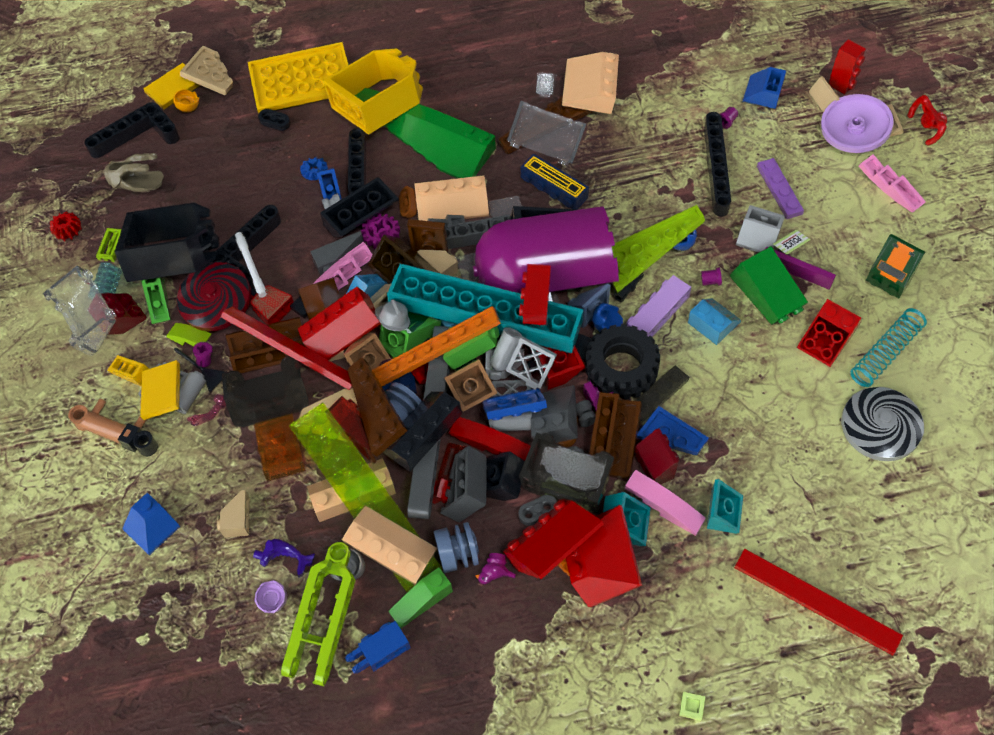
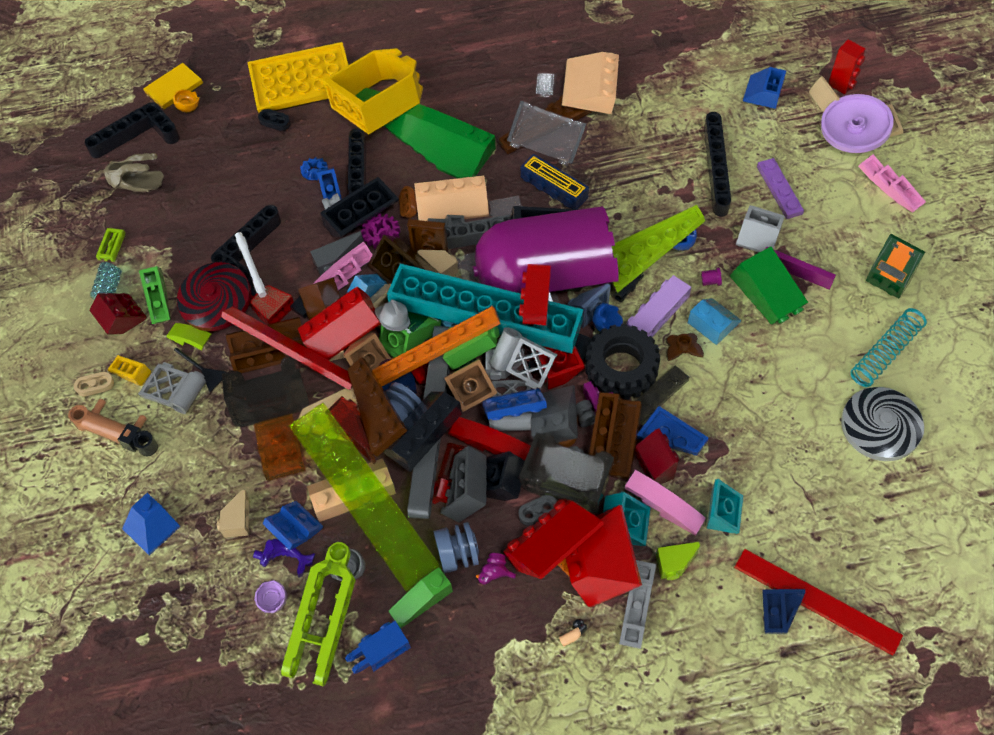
(65, 226): red gear -> none
(83, 309): clear windscreen -> none
(94, 383): none -> tan plate
(160, 390): yellow tile -> none
(166, 258): black container -> none
(196, 420): clear pink piece -> none
(202, 352): magenta bush -> none
(208, 71): tan plate -> none
(292, 525): none -> blue slope
(389, 544): light nougat slope -> none
(575, 634): none -> light nougat arm
(637, 607): none -> light grey slope
(675, 559): none -> lime slope
(683, 344): none -> reddish brown animal
(692, 706): yellowish green tile -> none
(728, 117): magenta bush -> none
(780, 609): none -> dark blue wing
(791, 242): sticker -> none
(829, 333): red slope -> none
(931, 118): red piece -> none

